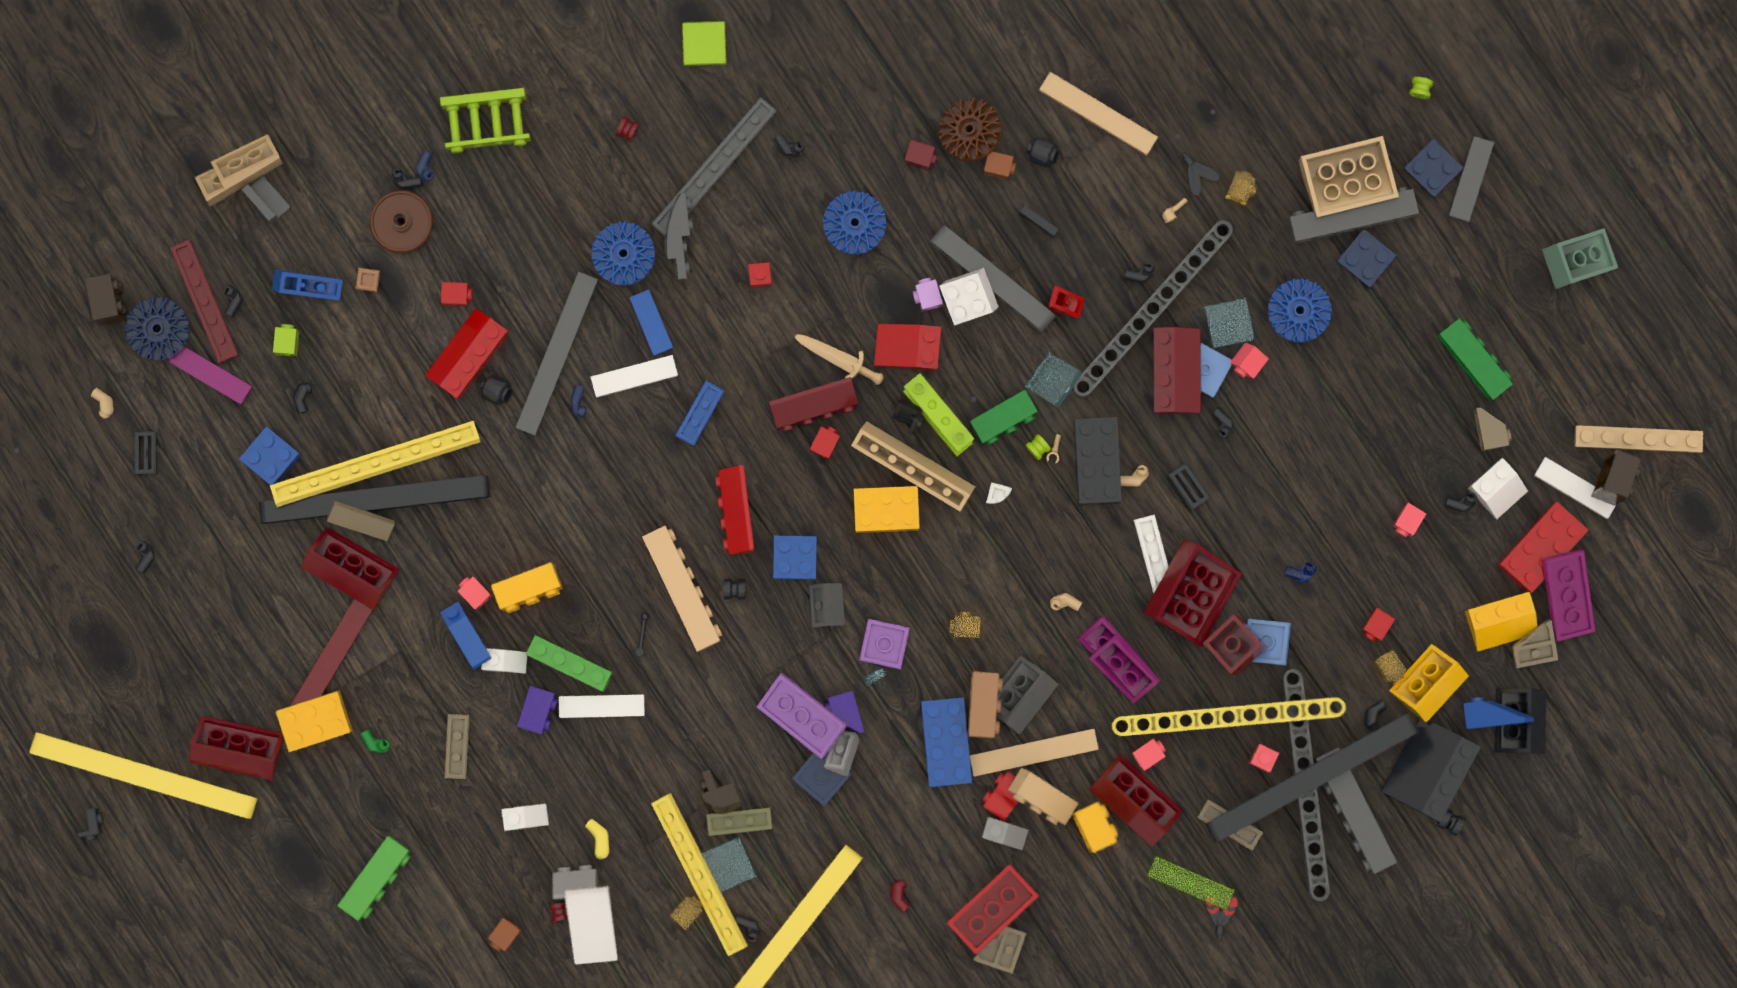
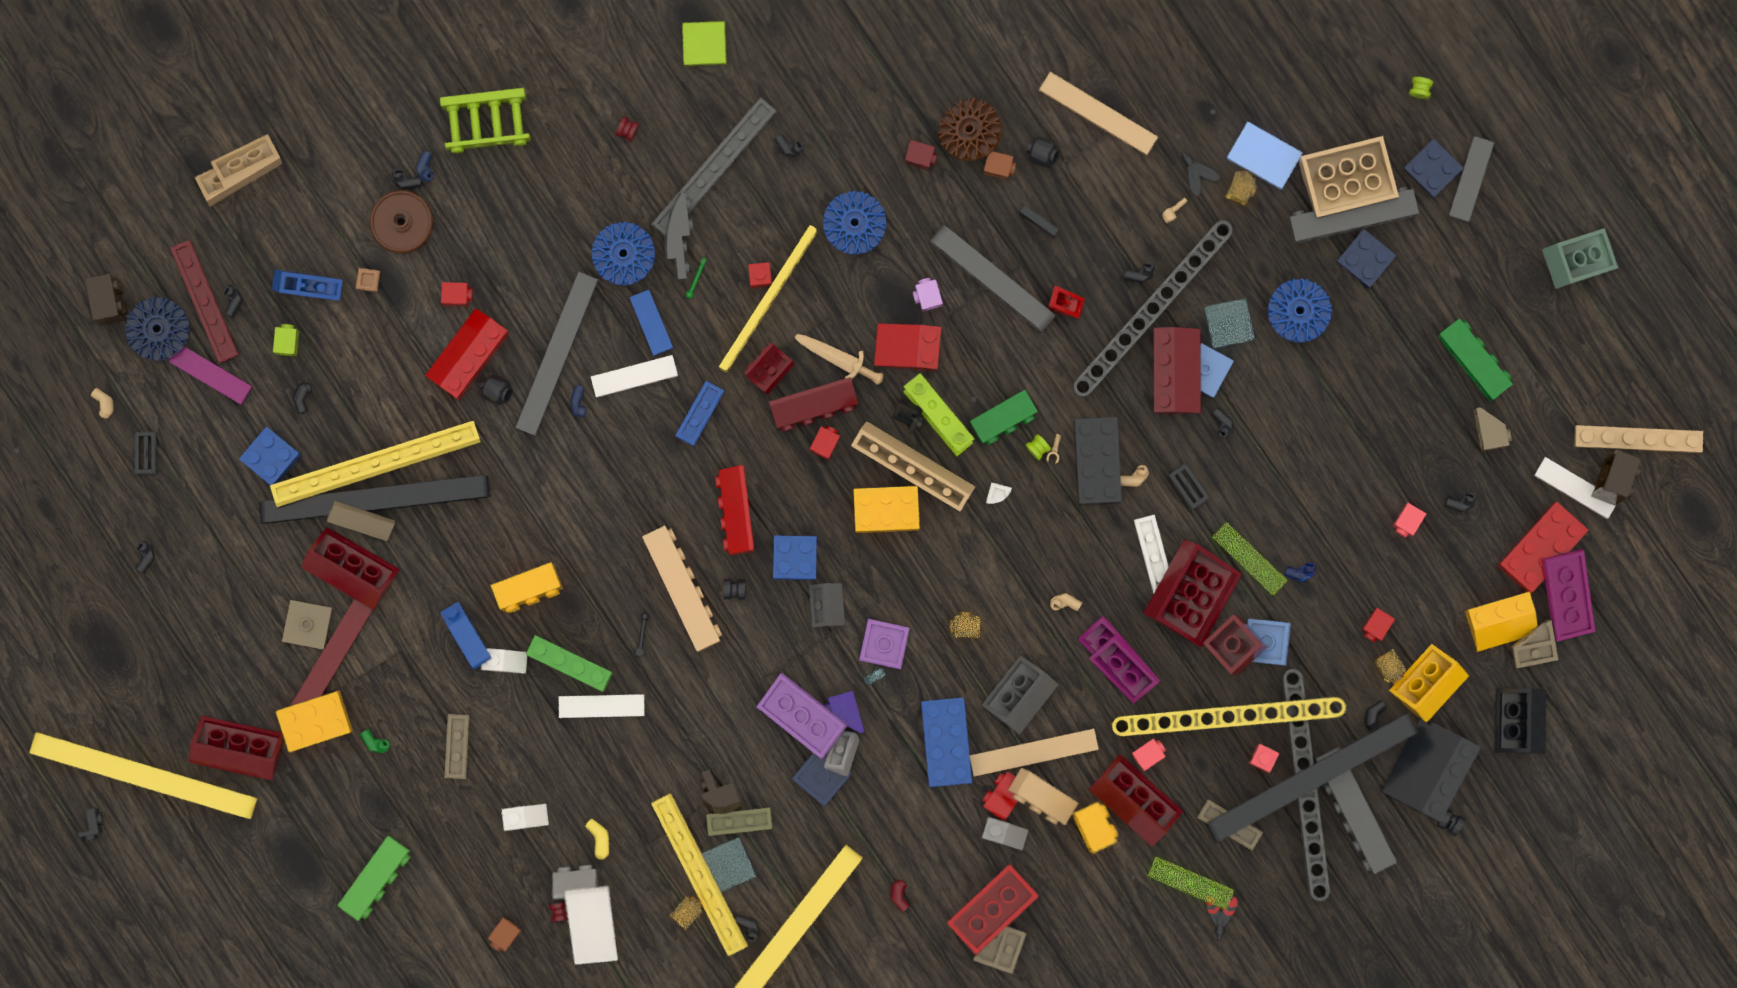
(266, 199): dark grey panel -> none
(307, 624): none -> dark tan plate
(474, 592): coral brick -> none
(537, 710): dark purple brick -> none
(689, 294): none -> green hinge
(768, 299): none -> light yellow tile
(768, 368): none -> dark red bracket
(969, 296): white brick -> none
(984, 705): medium nougat slope -> none
(1053, 380): clear light blue tile -> none
(1248, 361): coral brick -> none
(1249, 559): none -> clear neon green tile
(1264, 155): none -> light blue tile
(1490, 713): blue slope -> none
(1498, 488): white slope -> none

